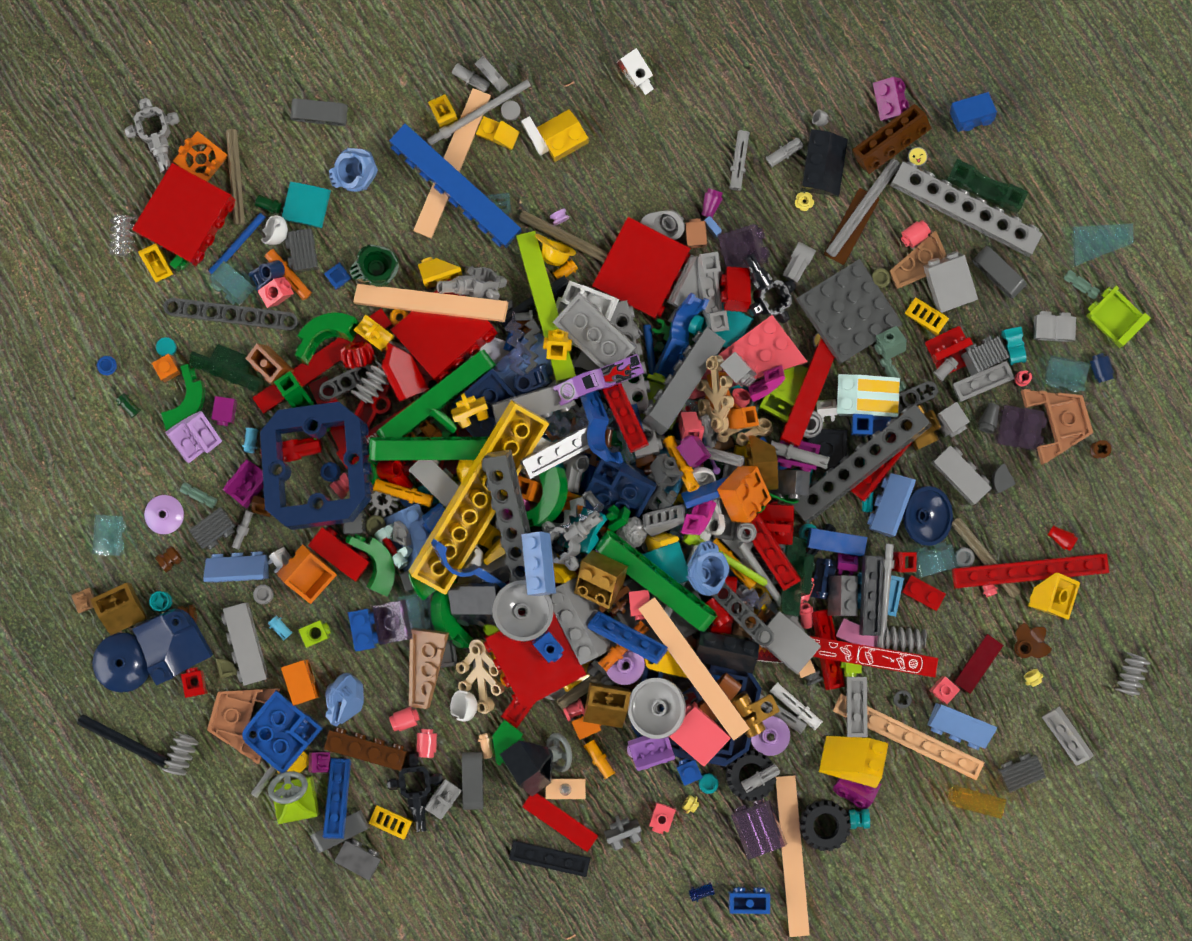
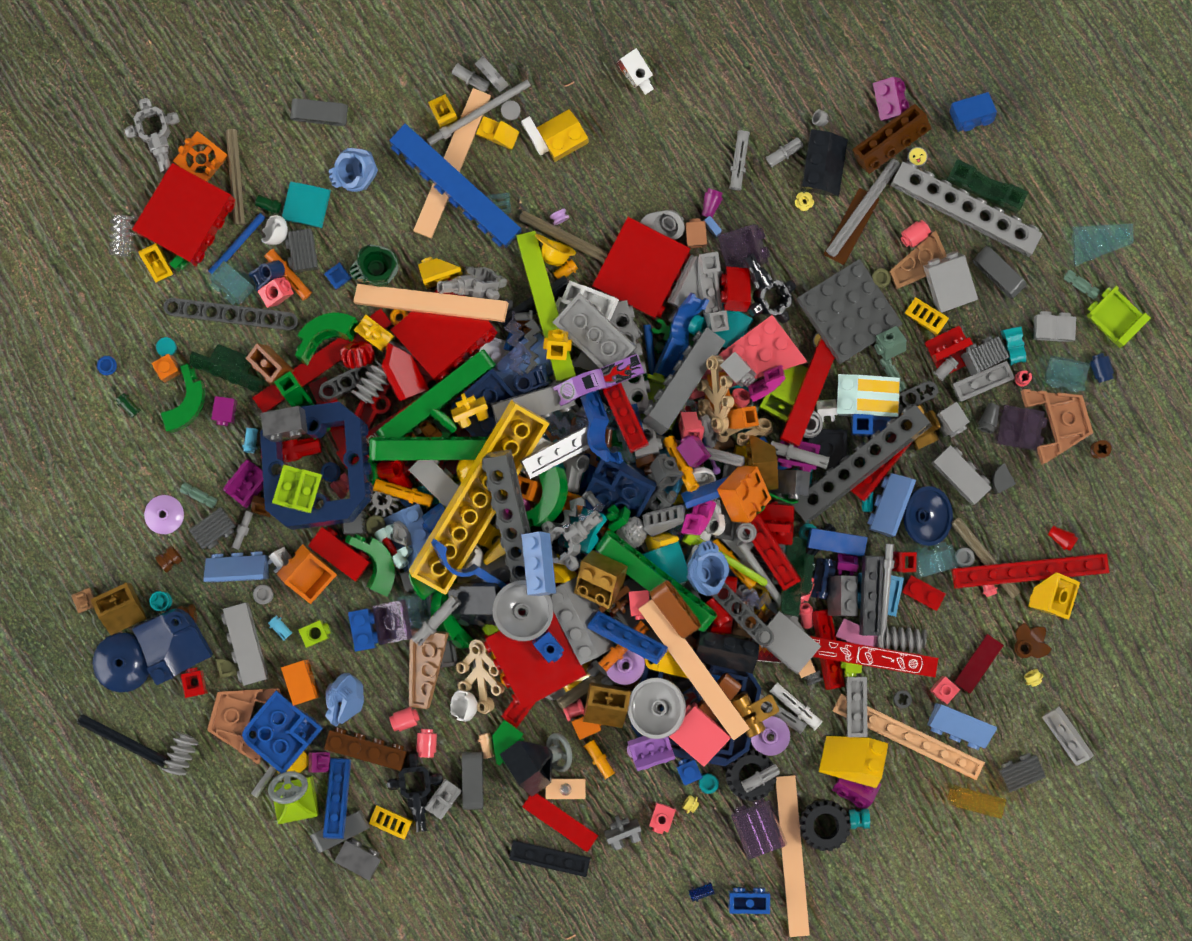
(108, 535): clear light blue bracket -> none
(193, 436): lavender slope -> none
(284, 423): none -> flat silver piece
(297, 489): none -> lime slope
(429, 627): none -> light grey pin
(675, 609): none -> dark orange beam
(800, 259): light grey piece -> none
(1133, 675): light grey piece -> none

